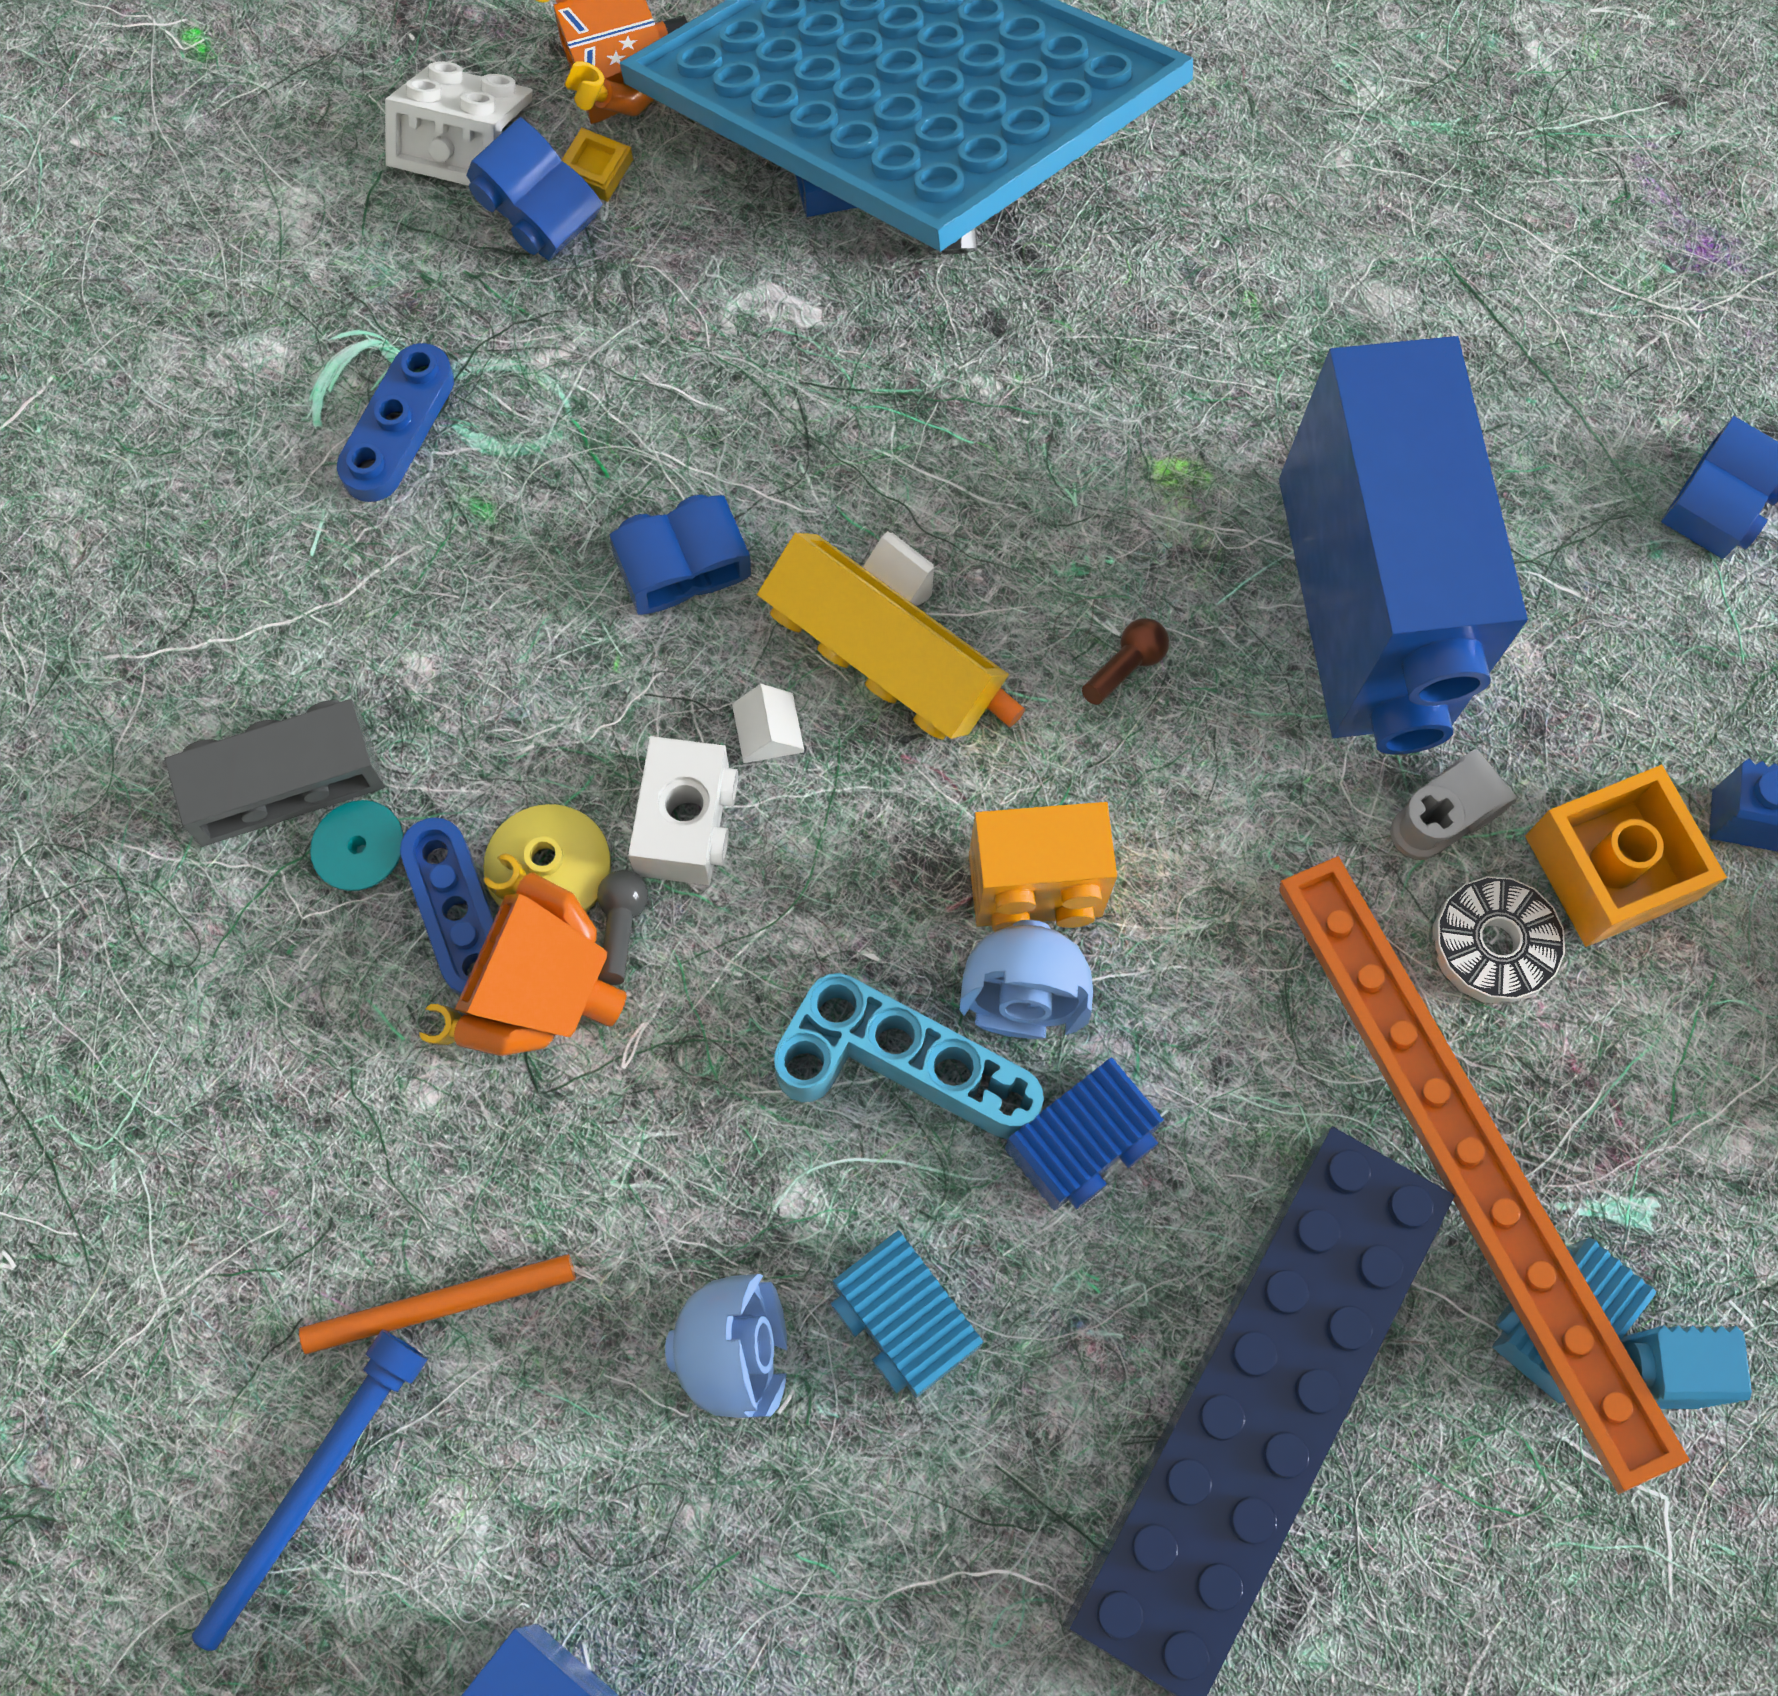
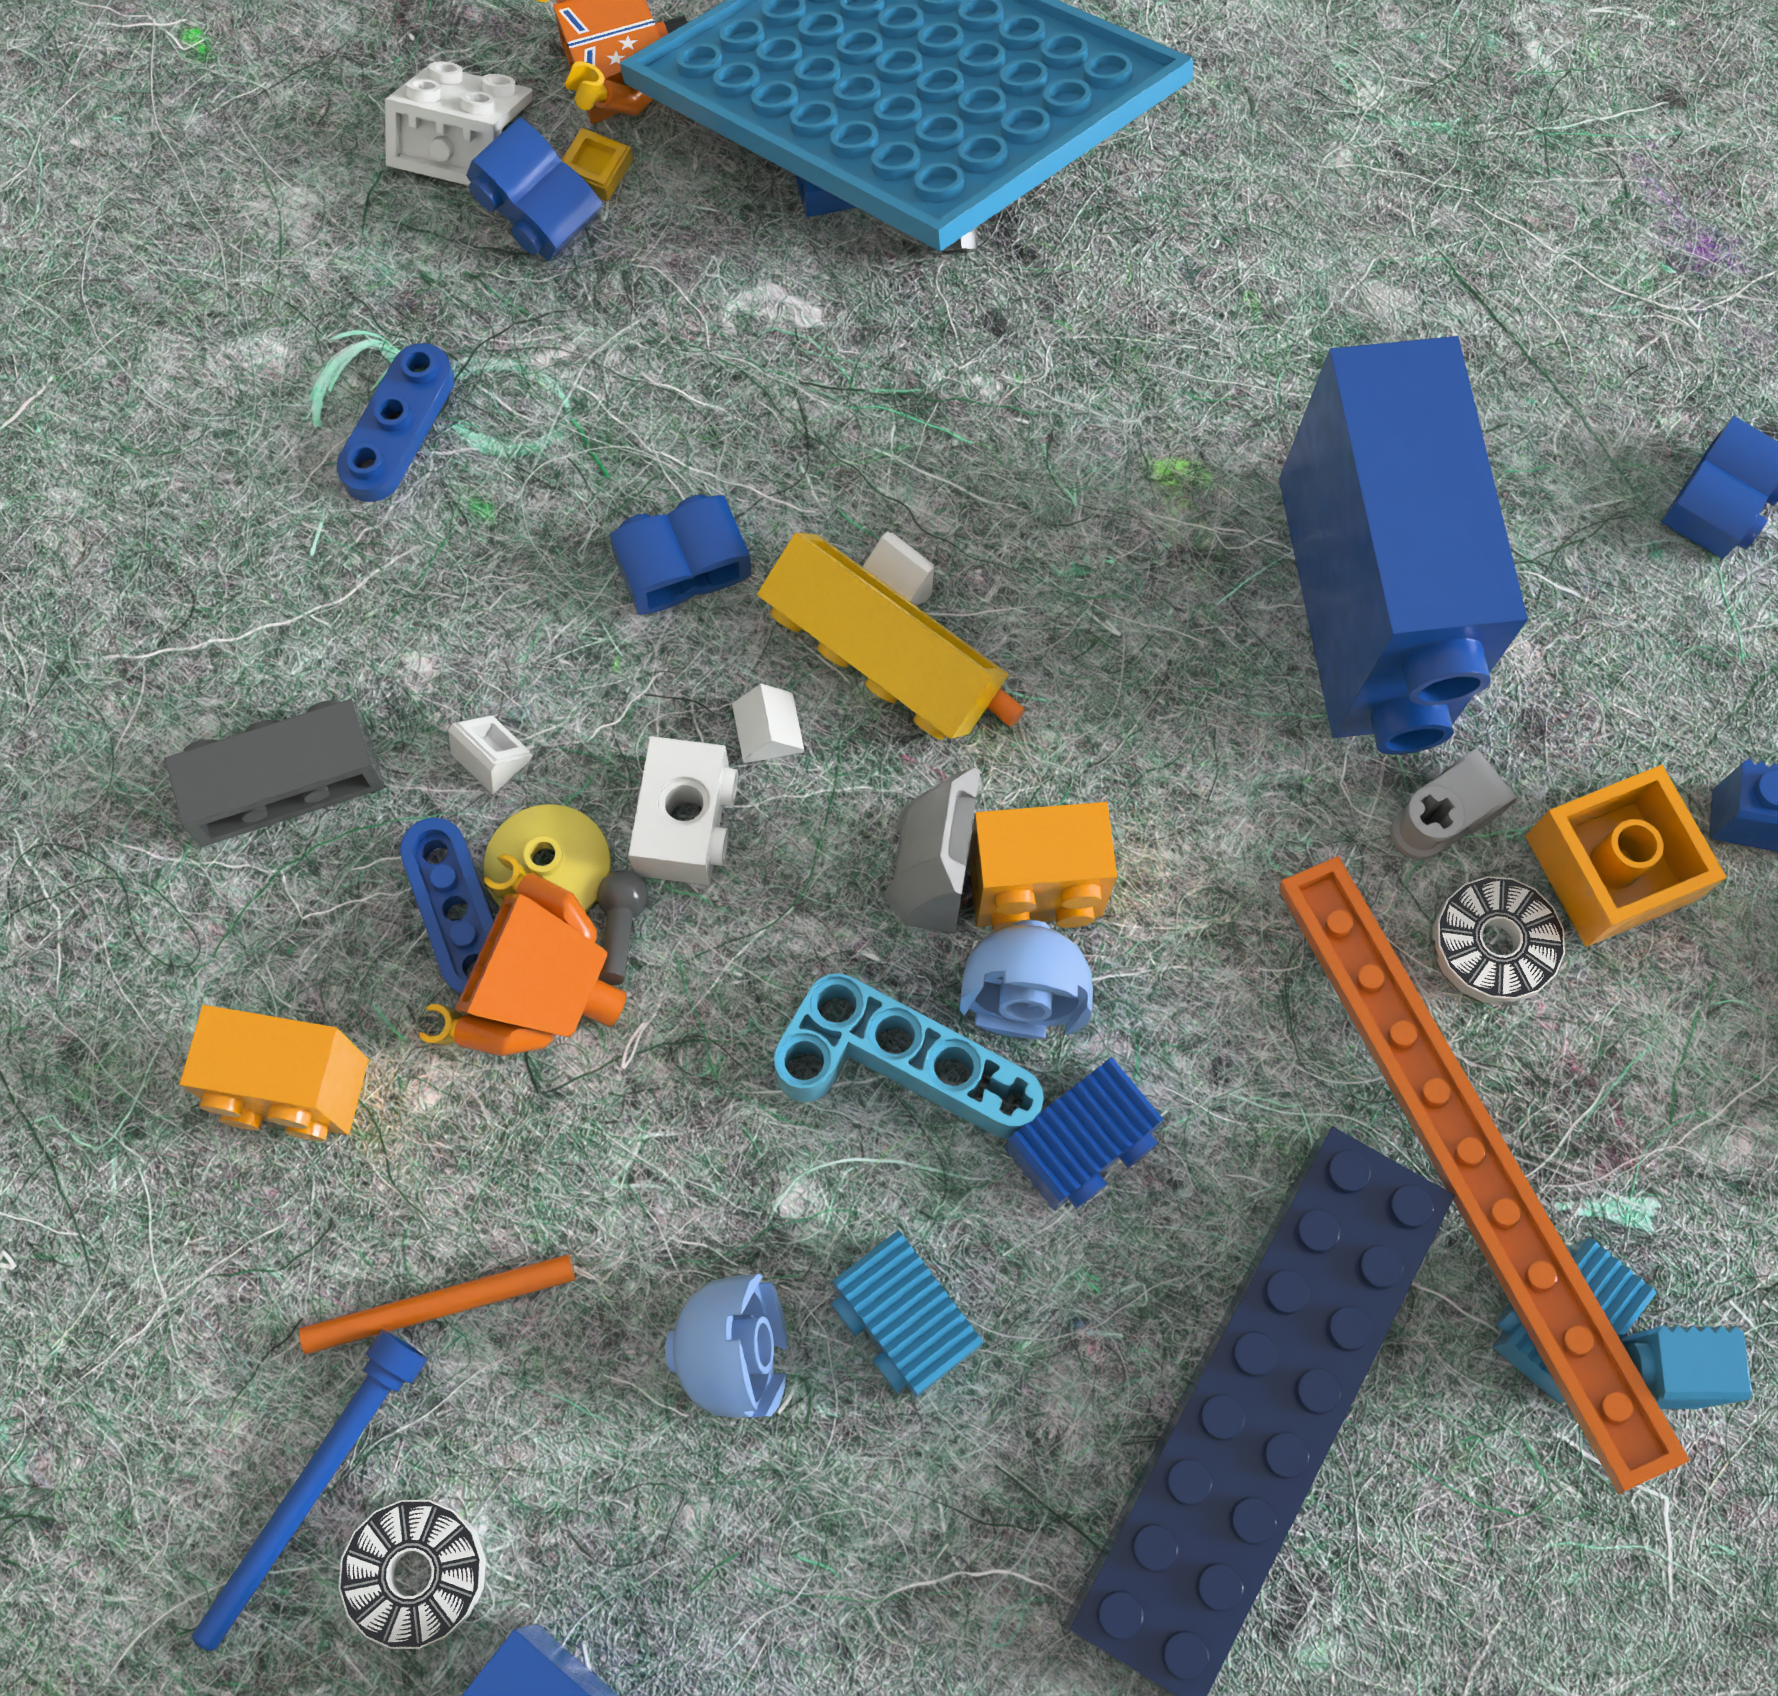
(274, 1072): none -> light orange brick
(356, 845): teal piece -> none
(370, 1563): none -> tile
(487, 751): none -> white slope
(934, 853): none -> light grey slope
(1142, 644): copper bar -> none

